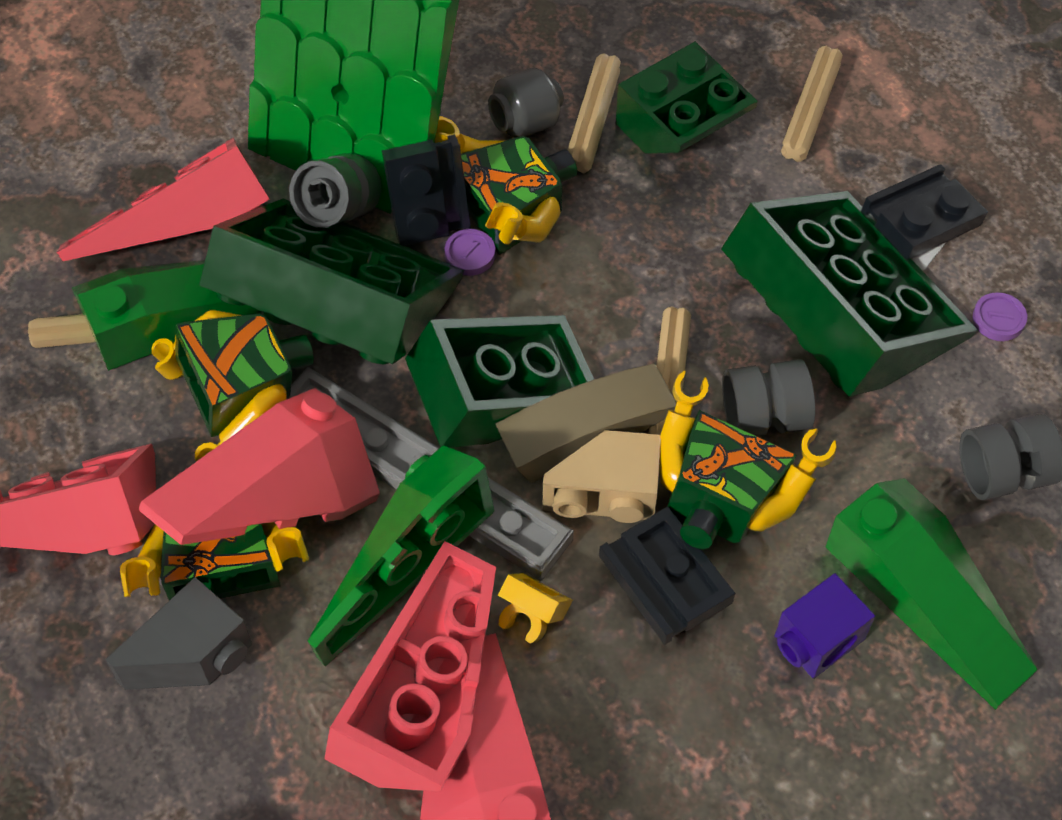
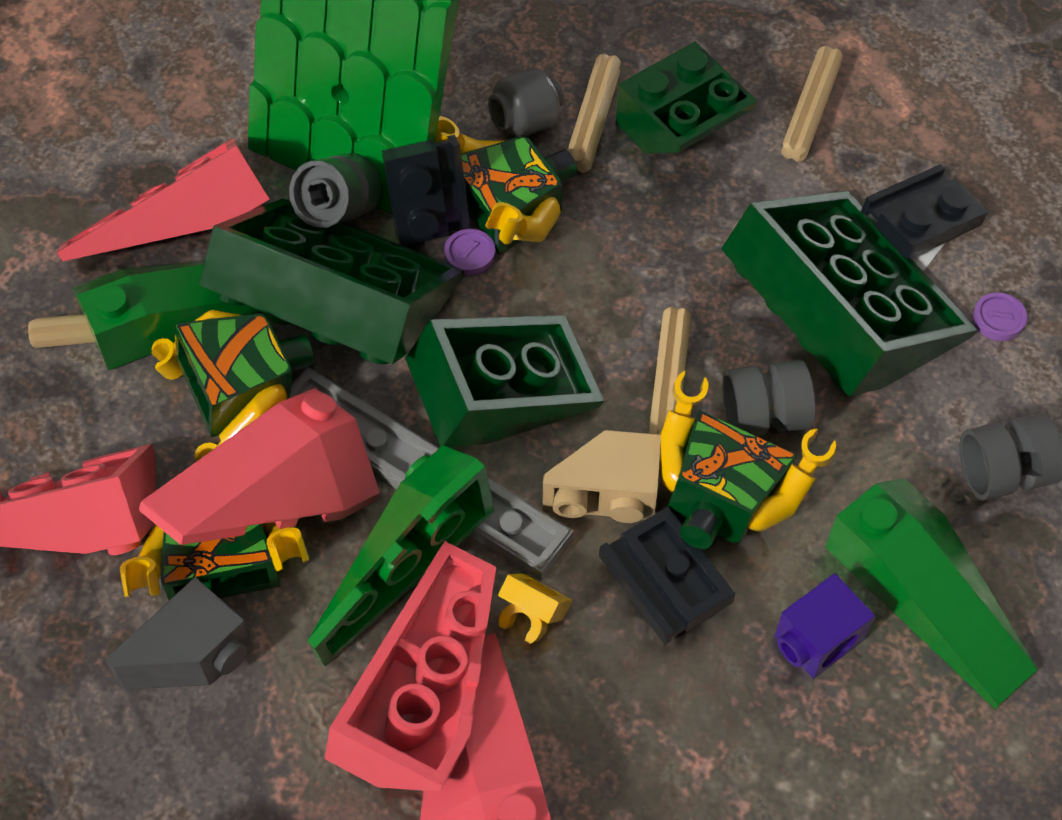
(568, 420): dark tan slope -> none

